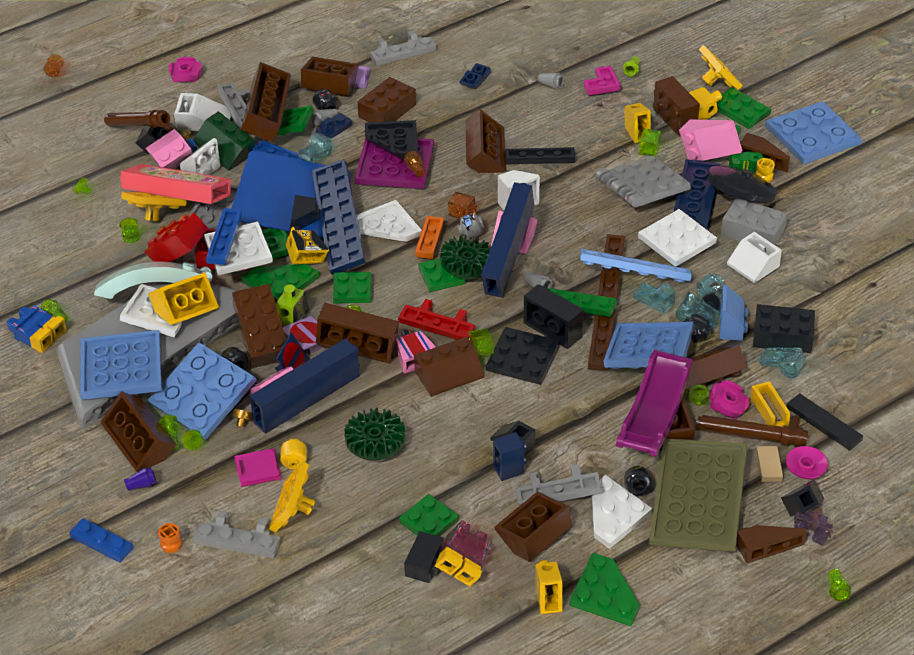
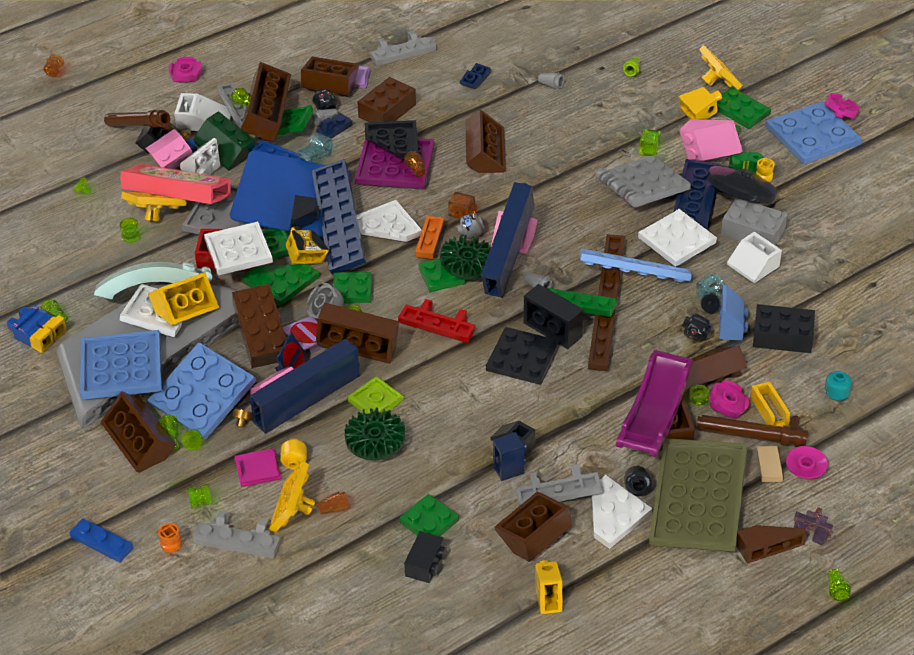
(141, 479): dark purple cone -> none
(176, 238): red brick -> none
(199, 496): none -> clear neon green wheel
(224, 236): blue plate -> none
(236, 356): black head -> none
(239, 96): none -> clear neon green tile
(292, 305): lime torso -> none
(326, 293): none -> light grey cylinder
(334, 503): none -> clear orange cone
(375, 394): none -> lime tile
(410, 344): torso -> none
(448, 366): reddish brown slope -> none
(464, 552): hips -> none
(482, 341): clear neon green brick -> none
(506, 182): white slope -> none
(540, 155): black tile -> none
(605, 81): dark pink plate -> none
(605, 592): green plate -> none
(635, 342): medium blue piece -> none
(637, 117): yellow torso -> none
(658, 298): clear light blue plate -> none
(674, 103): reddish brown brick -> none
(692, 304): clear light blue plate -> none
(758, 144): reddish brown slope -> none
(788, 359): clear light blue plate -> none
(803, 498): black slope -> none
(824, 421): black tile -> none
(838, 385): none -> teal head
(841, 106): none -> dark pink plate

